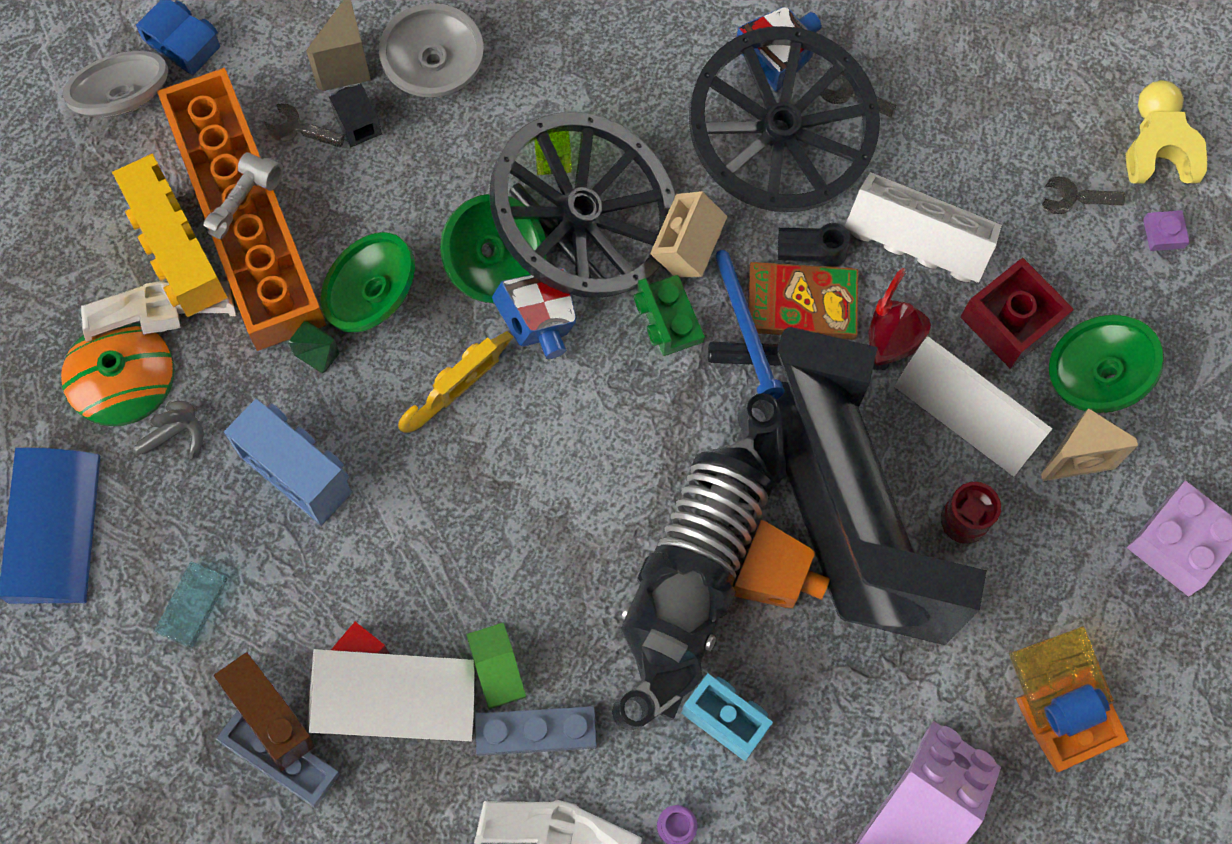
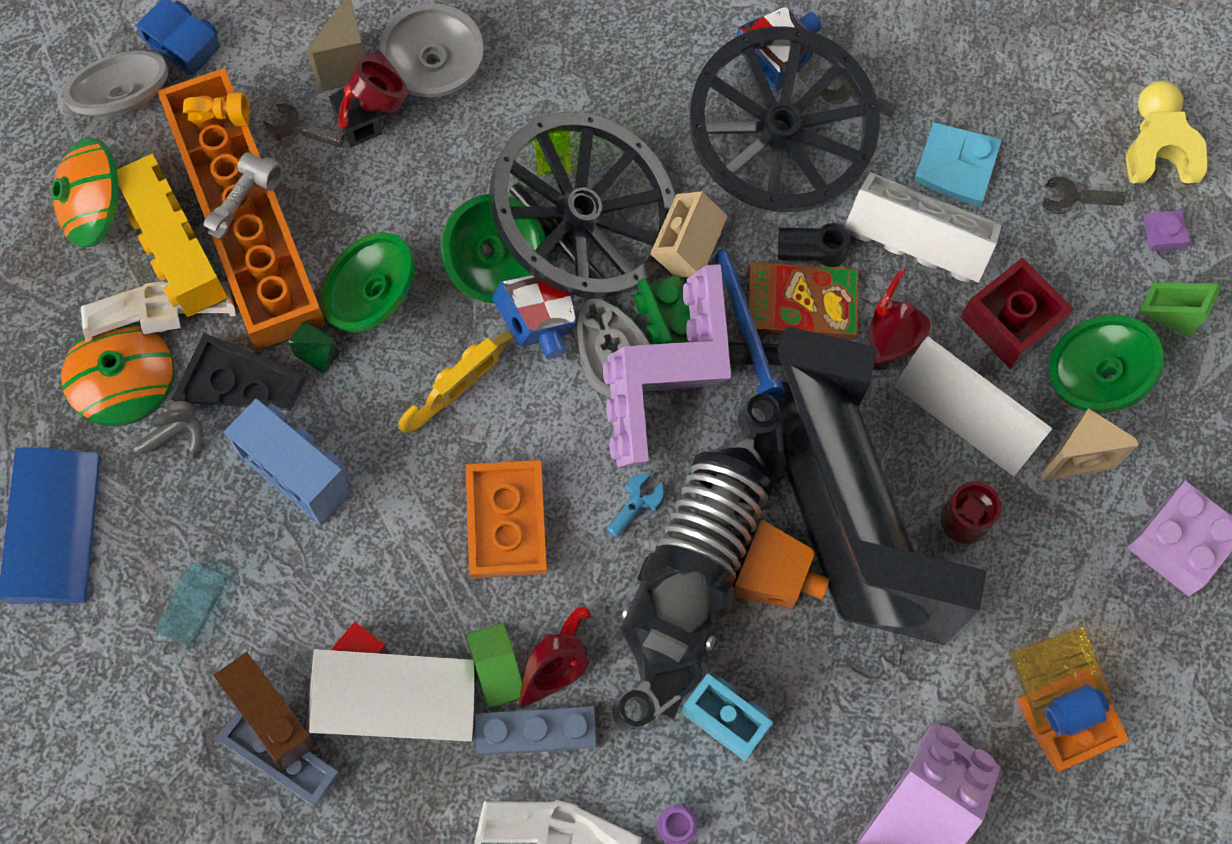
(86, 192): none -> dish
(204, 109): none -> light orange piece
(235, 378): none -> black wing
(375, 86): none -> dark red piece
(505, 519): none -> orange plate
(555, 661): none -> dark red piece
(591, 339): none -> light grey piece
(635, 503): none -> dark azure bar
(670, 366): none -> lavender bracket
(958, 163): none -> medium azure plate
(1180, 305): none -> bright green slope

